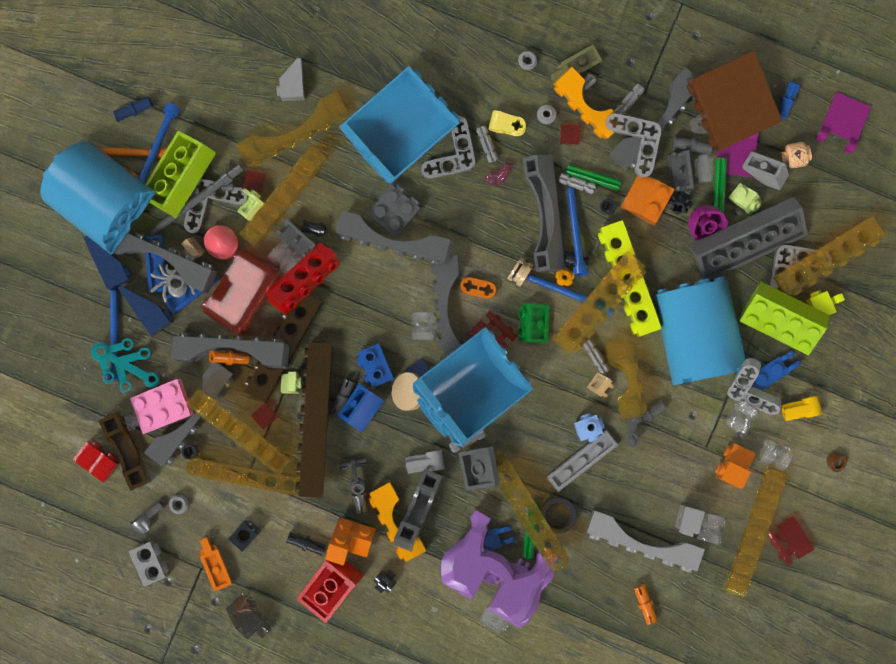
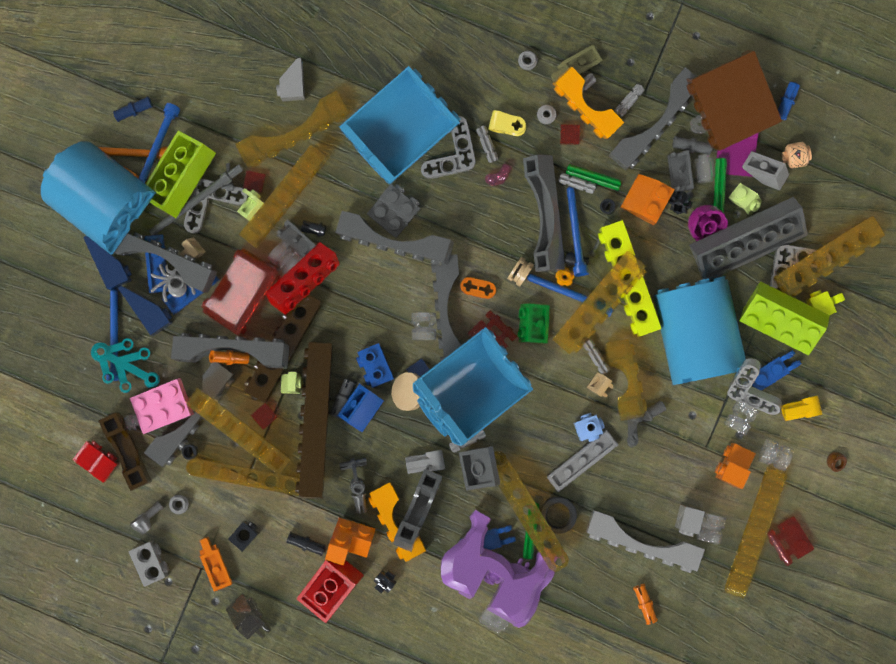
(221, 242): coral hair -> none
(646, 139): light grey beam -> none
(845, 120): magenta flag -> none

